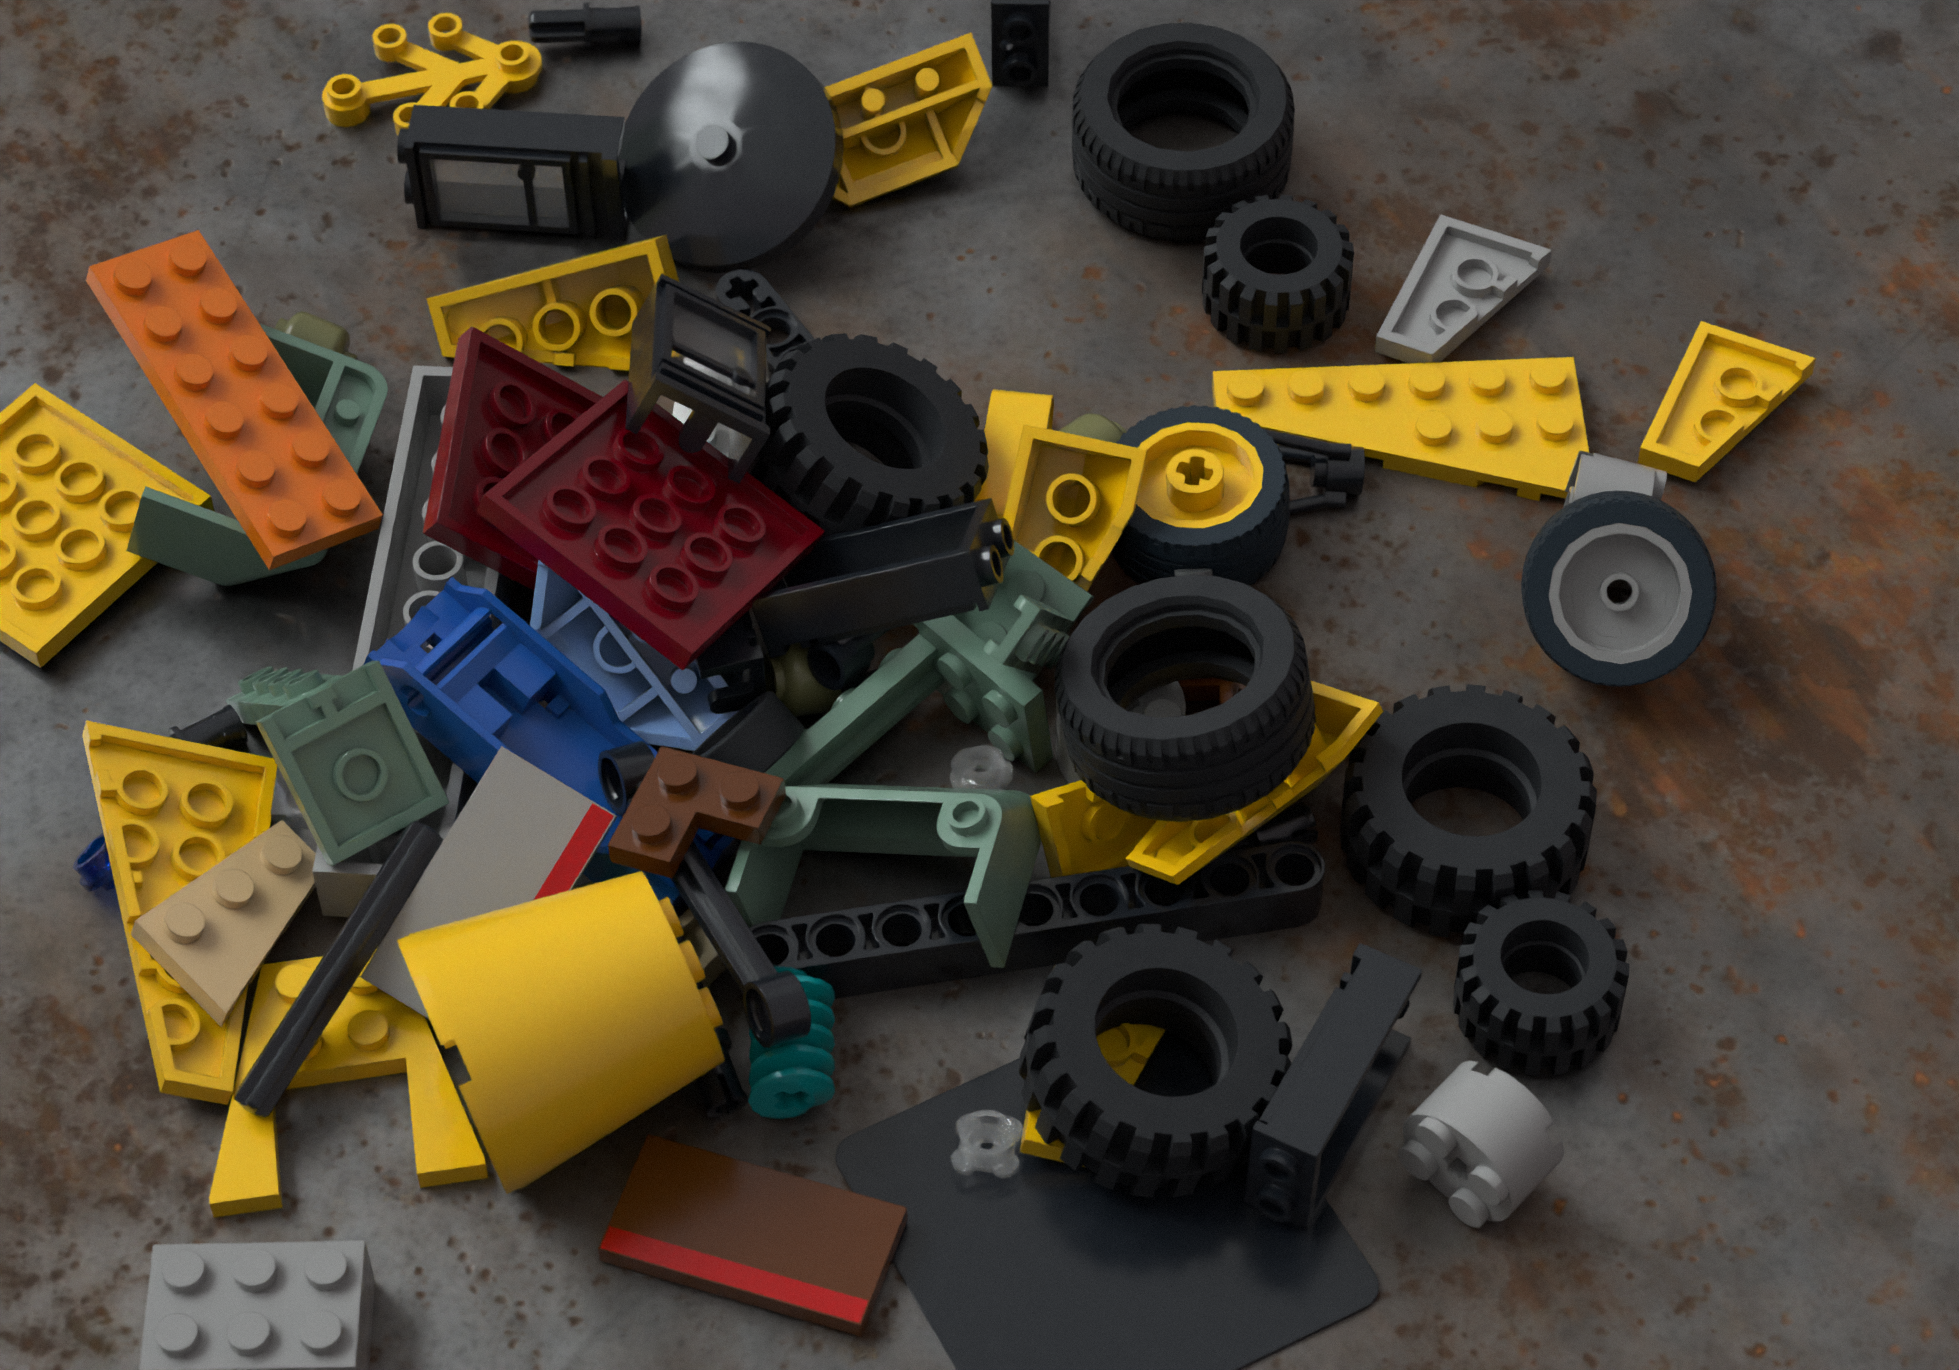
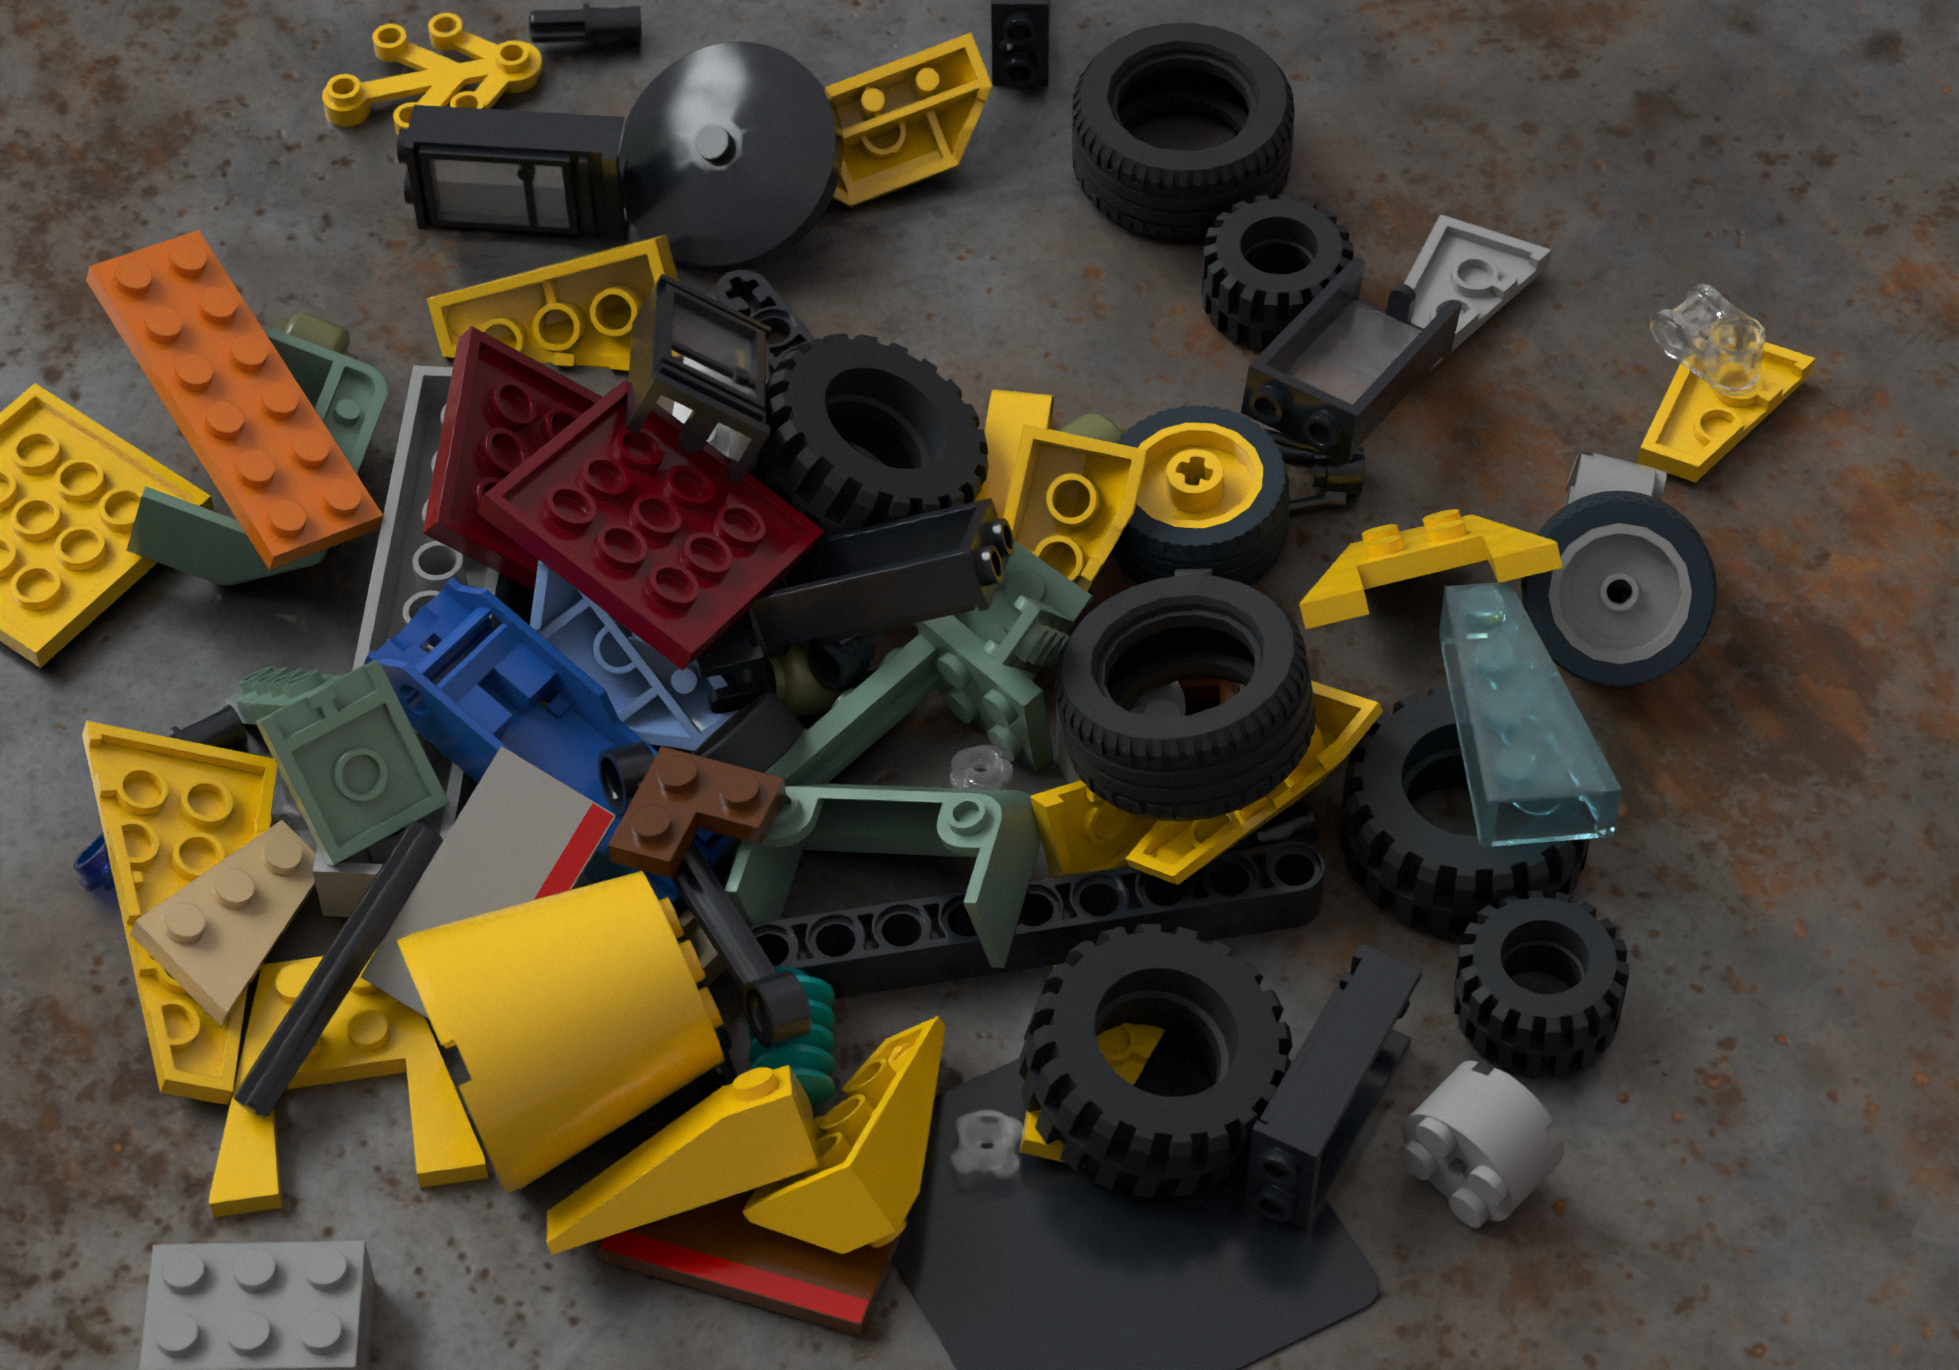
(719, 1148): none -> yellow wedge
(866, 1151): none -> yellow wedge
(1344, 364): none -> black door
(1436, 420): yellow wing -> none
(1439, 545): none -> yellow wing
(1519, 731): none -> clear light blue wedge
(1715, 340): none -> clear piece

